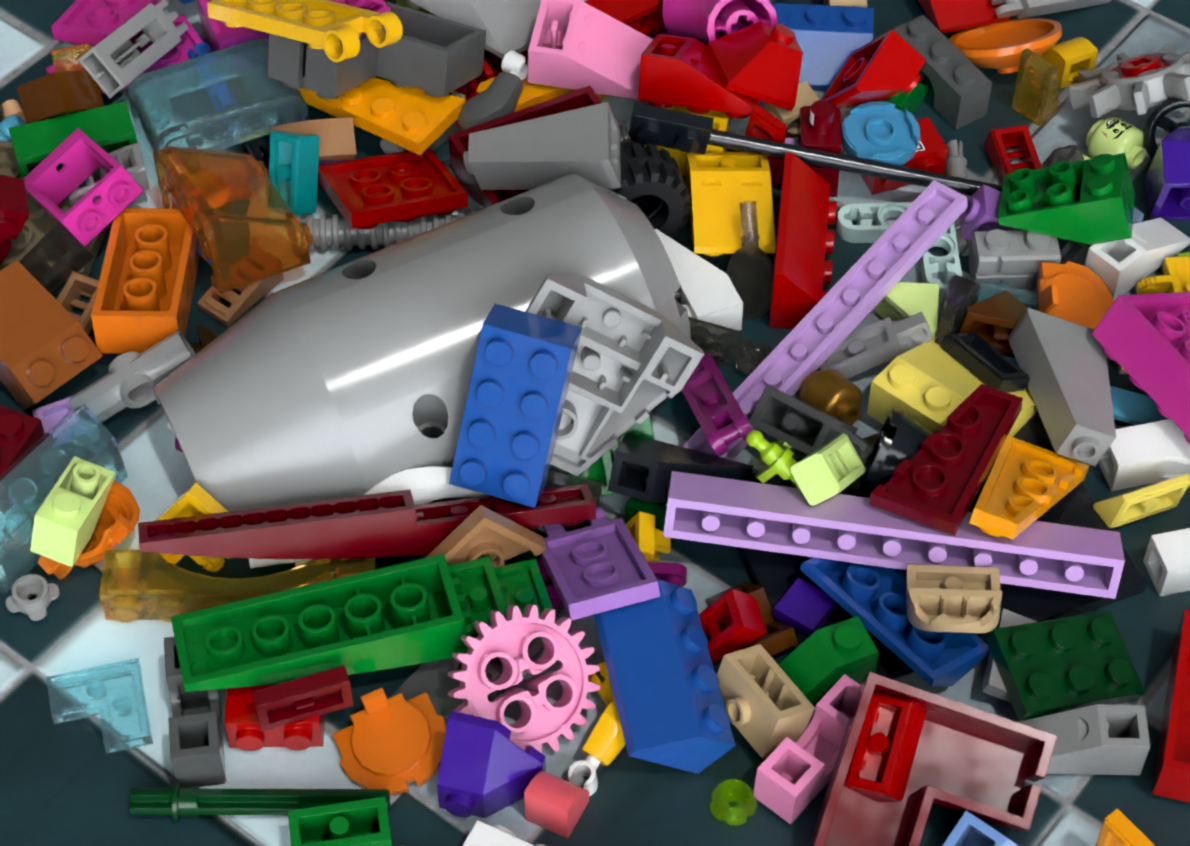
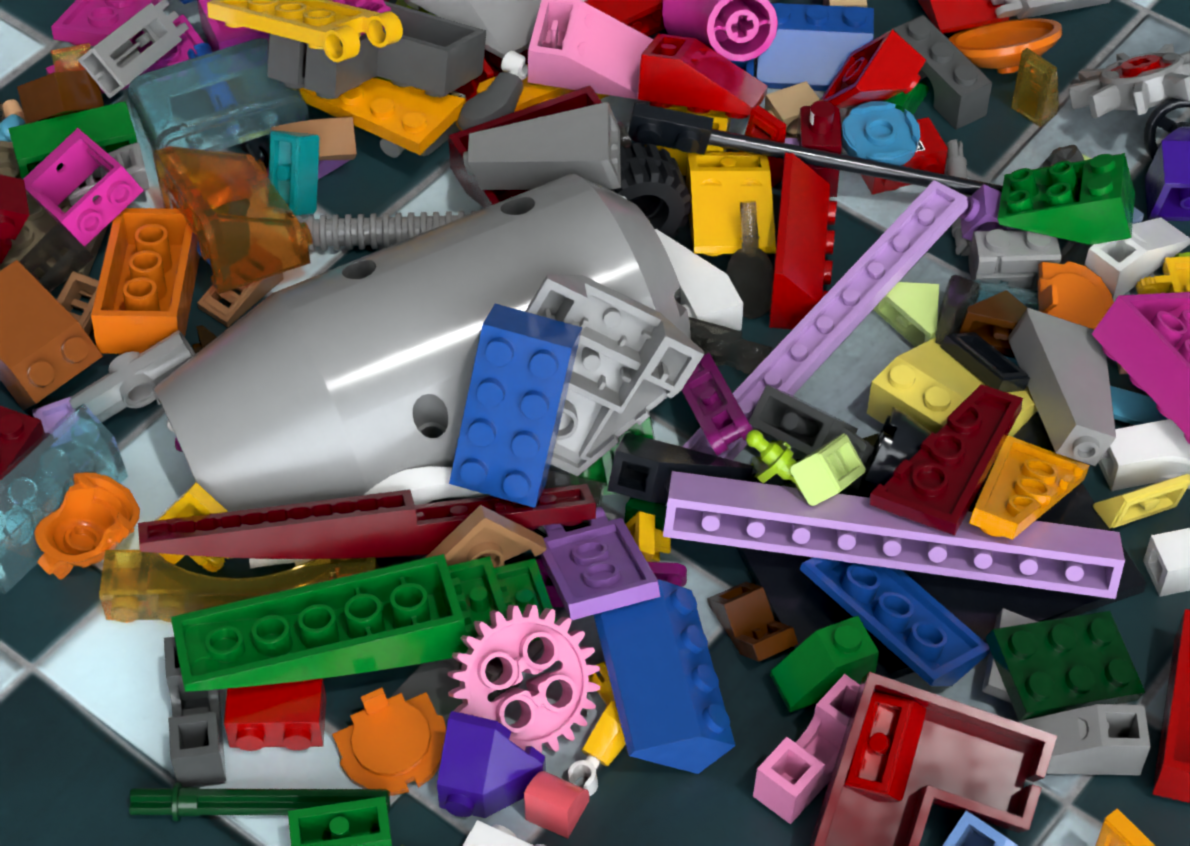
(28, 587): light grey plate -> none
(71, 511): yellowish green slope -> none
(109, 691): clear light blue tile -> none
(302, 698): dark red tile -> none
(391, 188): red plate -> none
(733, 791): clear neon green plate -> none
(742, 619): red slope -> none
(759, 63): red slope -> none
(762, 699): tan brick -> none
(804, 607): dark purple tile -> none
(832, 394): pearl gold head -> none
(867, 233): light aqua beam -> none
(878, 344): light grey hinge -> none
(953, 598): tan slope -> none
(1007, 138): red slope -> none
(1070, 58): yellow brick -> none
(1116, 137): yellowish green head -> none

